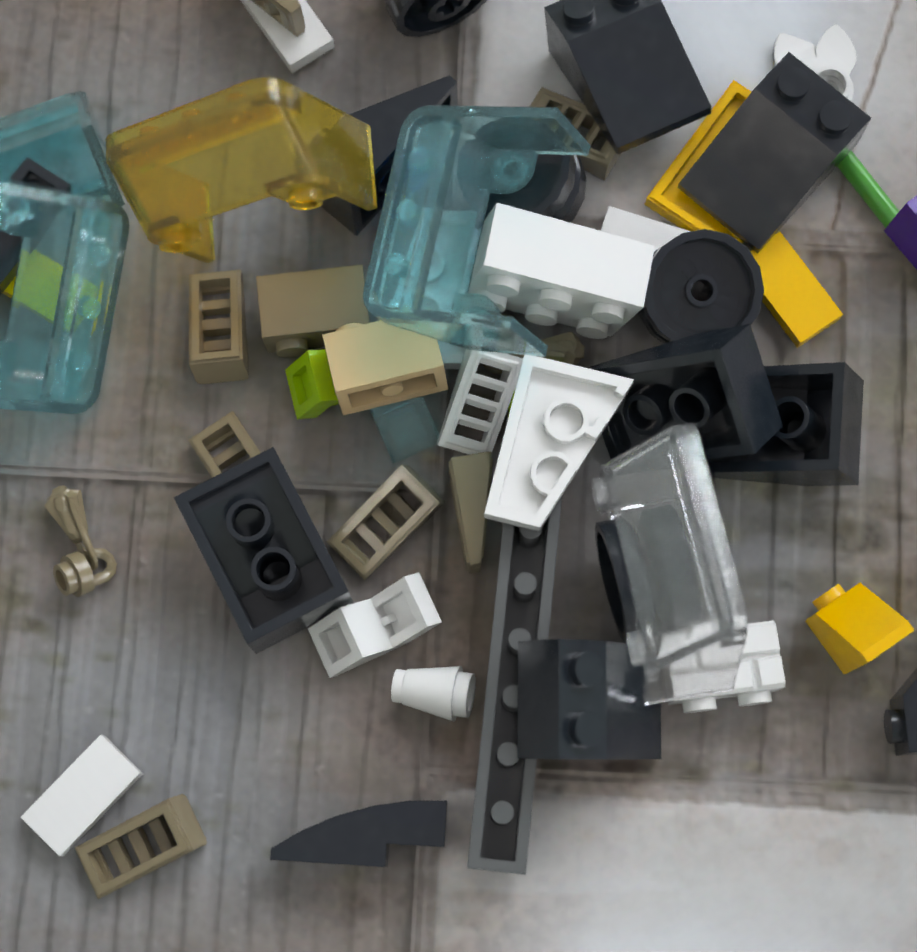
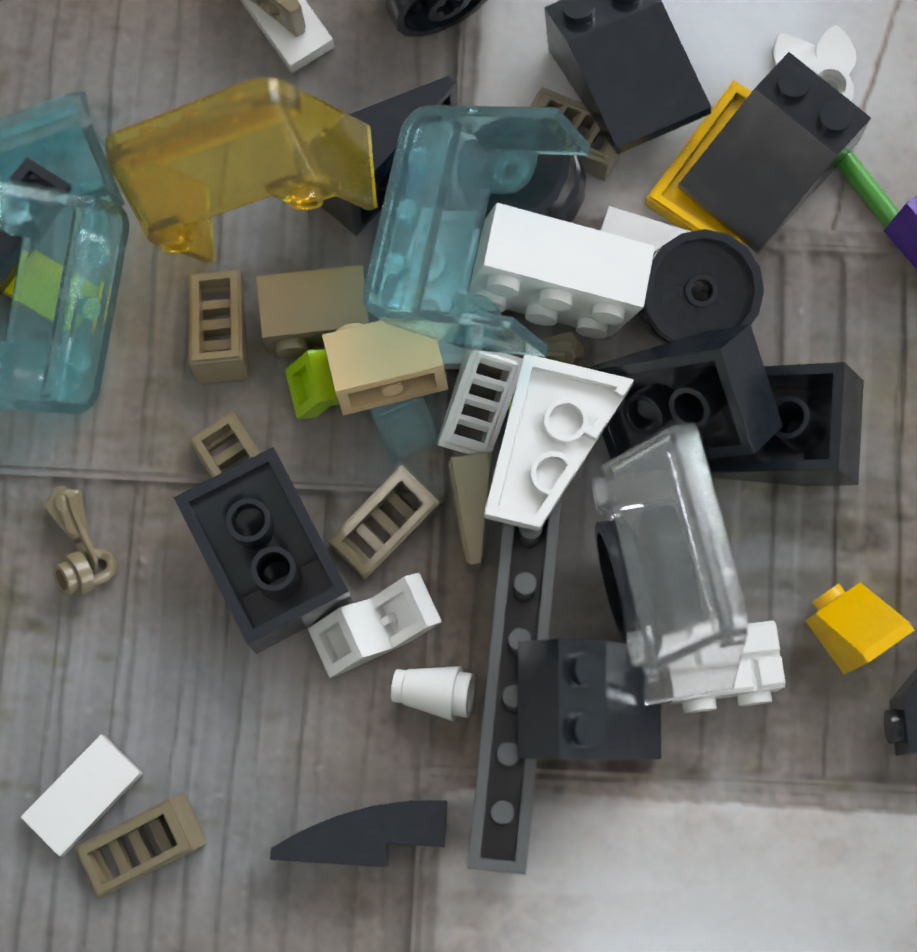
(794, 292): yellow tile -> none

